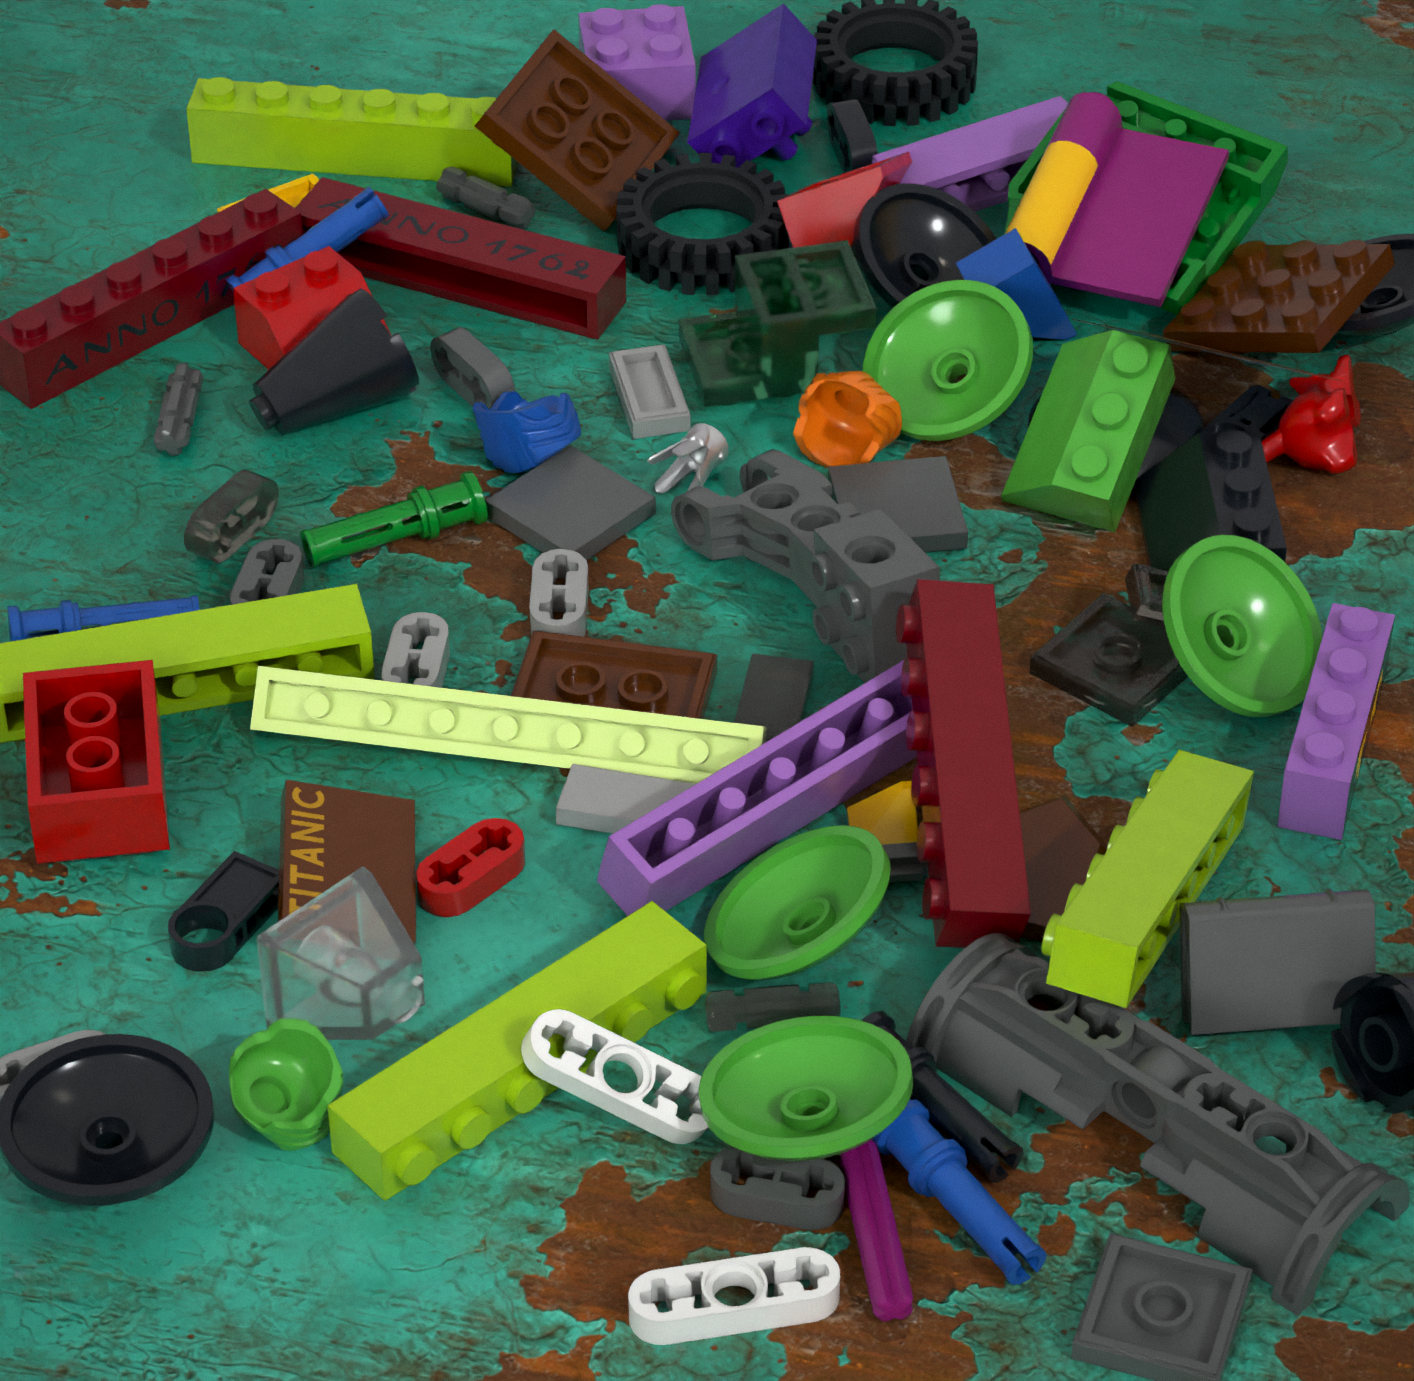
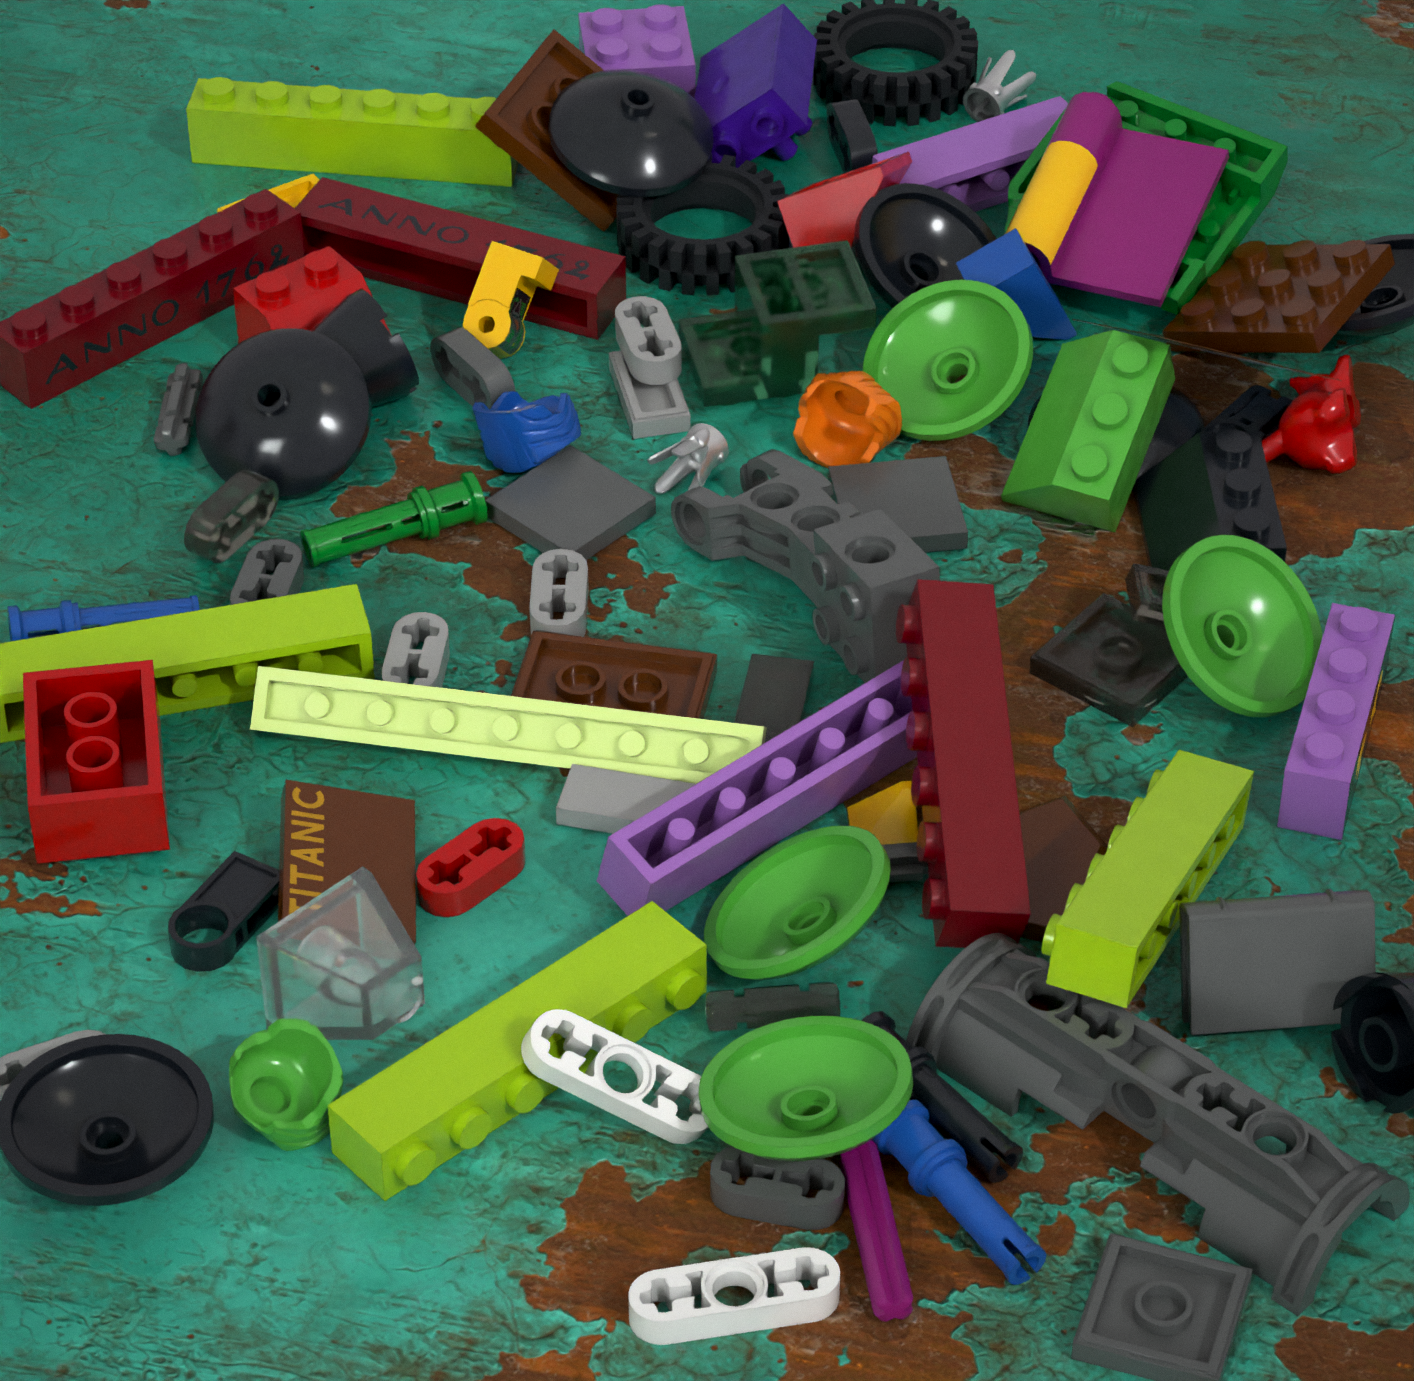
(304, 436): none -> black dish
(334, 231): blue pin -> none
(485, 198): dark grey axle -> none
(504, 295): none -> yellow leg
(630, 133): none -> black dish
(640, 343): none -> light grey beam
(988, 97): none -> flat silver piece

